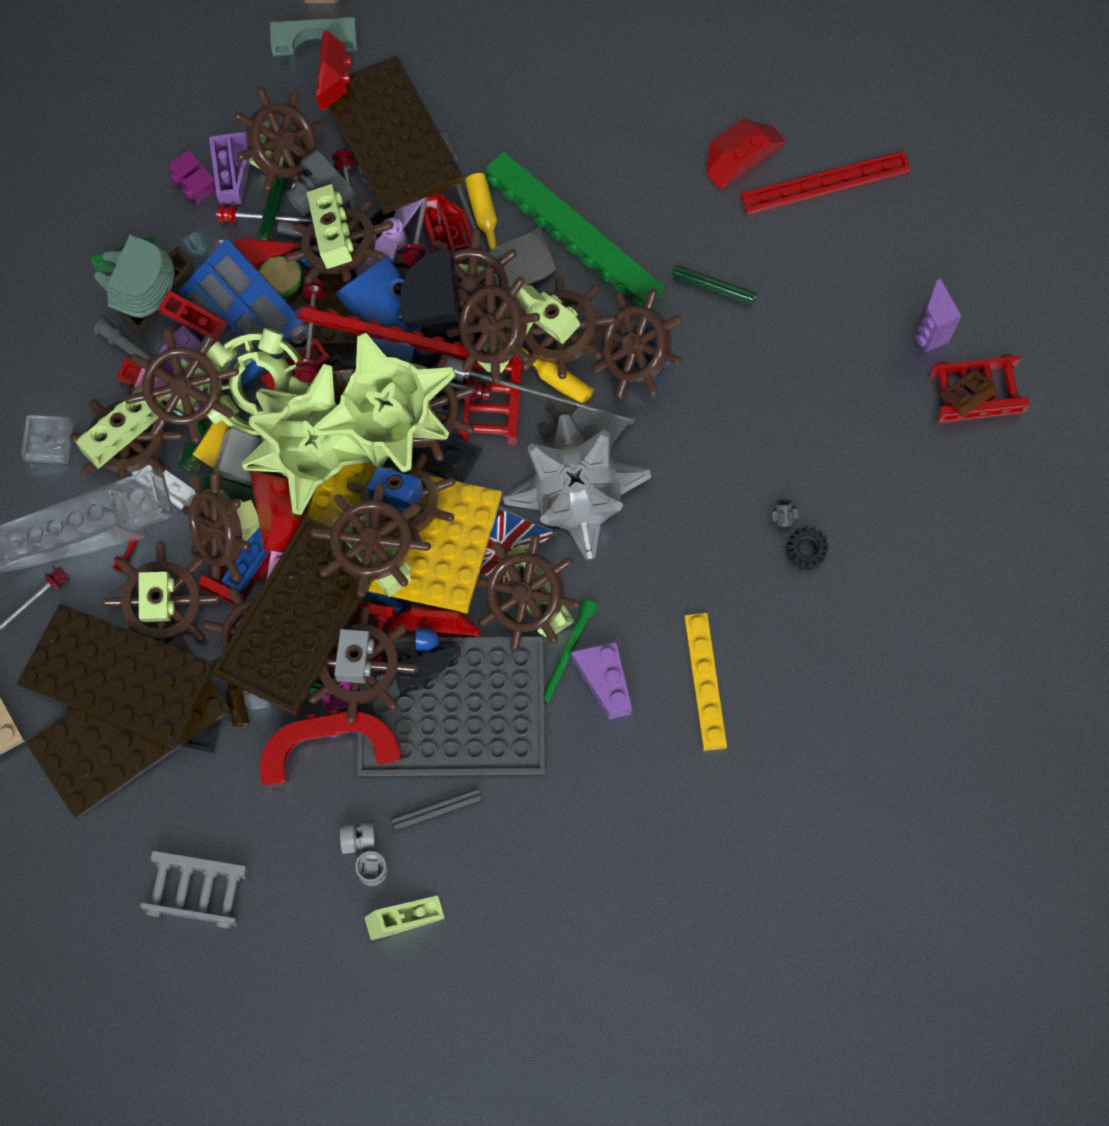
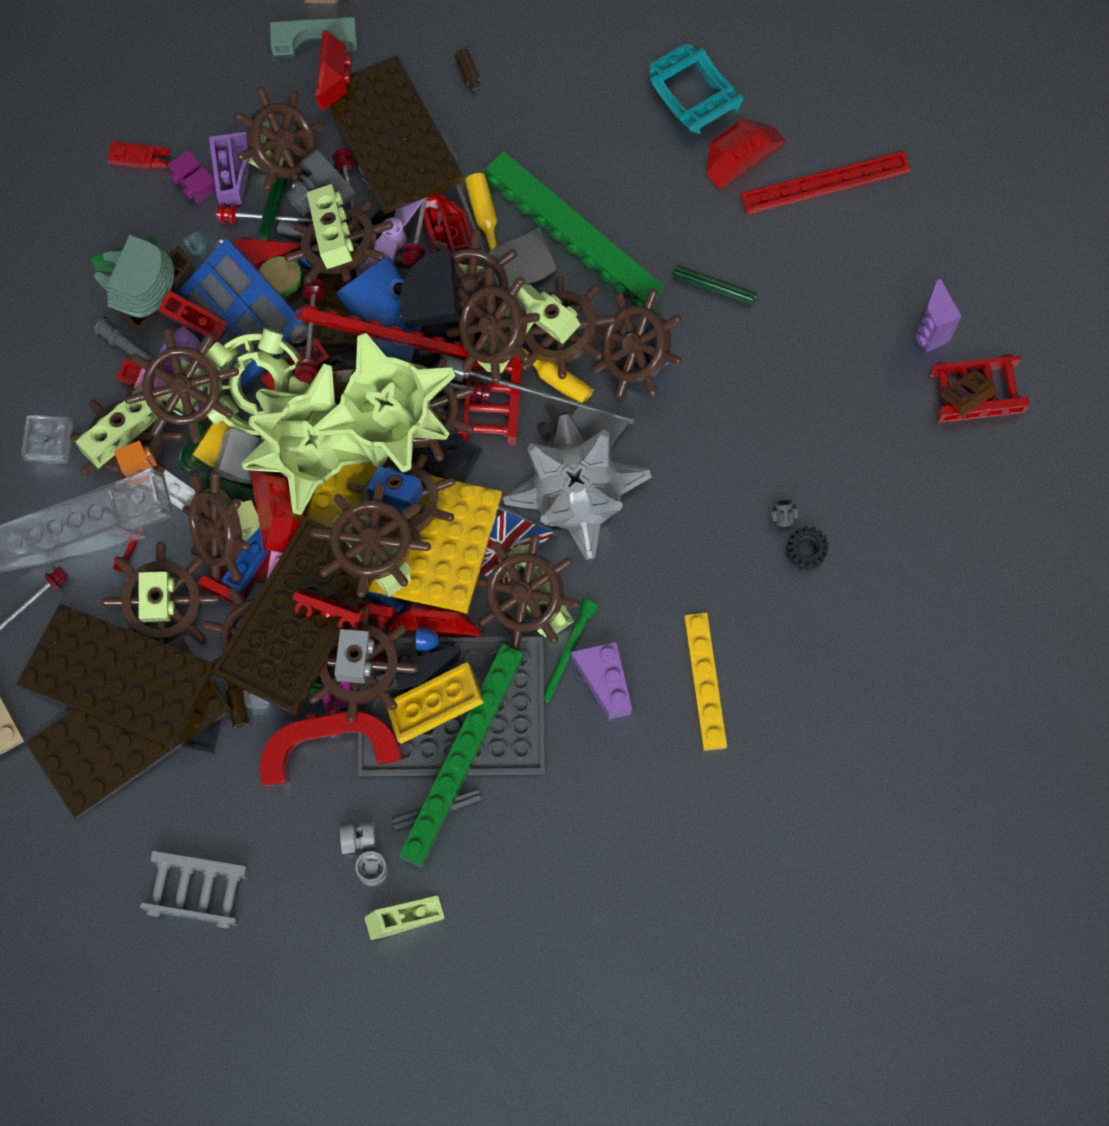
(134, 459): none -> orange brick
(137, 155): none -> red hinge
(328, 608): none -> red plate
(435, 702): none -> yellow plate
(461, 757): none -> green brick
(468, 69): none -> dark brown cylinder
(709, 109): none -> teal wedge

